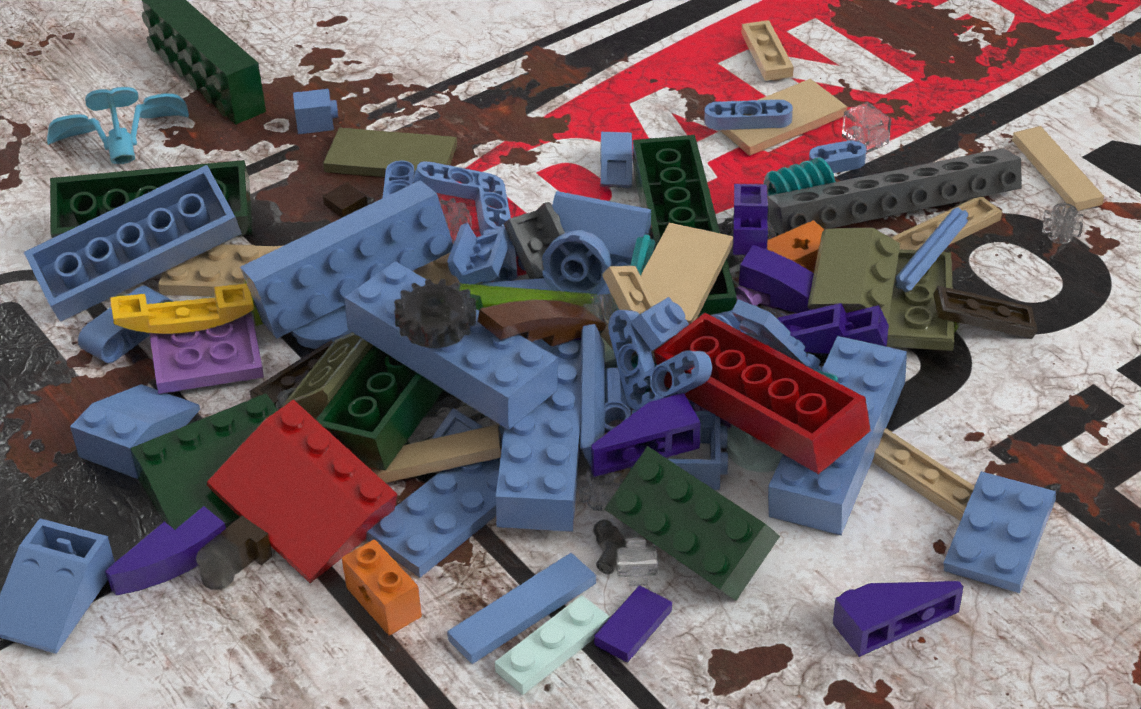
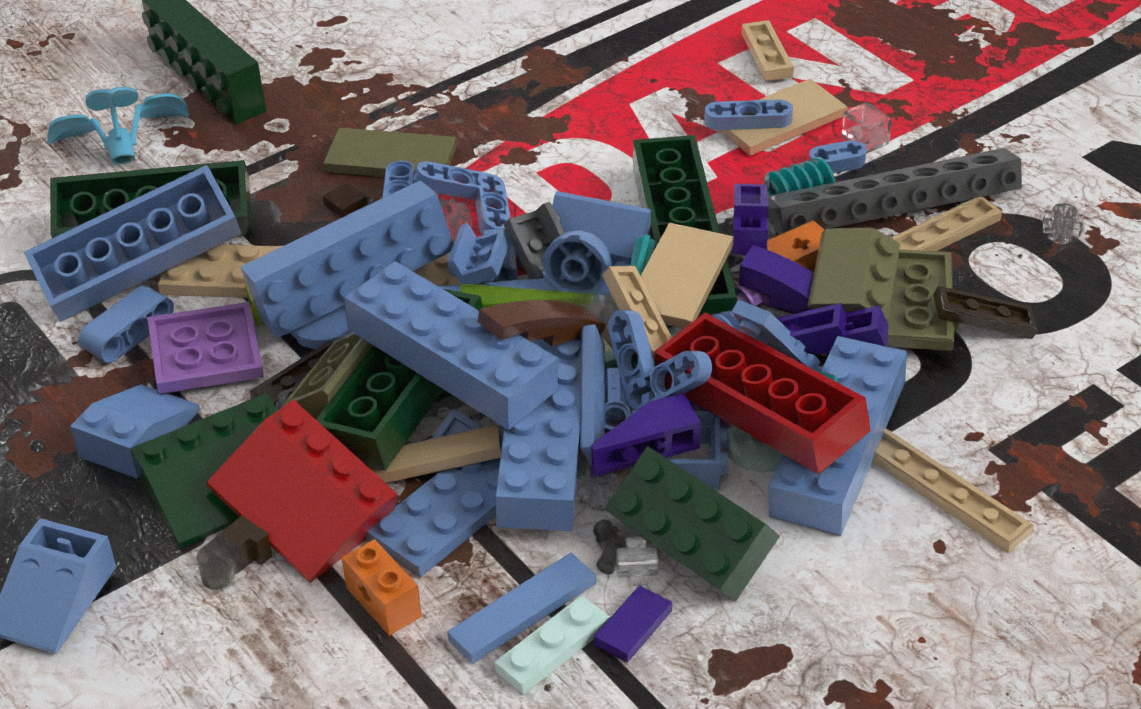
(164, 553): dark purple slope -> none
(182, 316): yellow slope -> none
(314, 111): medium blue brick -> none
(435, 314): clear smoke gear -> none
(616, 159): medium blue slope -> none
(660, 323): medium blue plate -> none
(890, 611): dark purple slope -> none
(931, 249): medium blue axle -> none
(1000, 531): medium blue plate -> none
(1057, 168): tan tile -> none

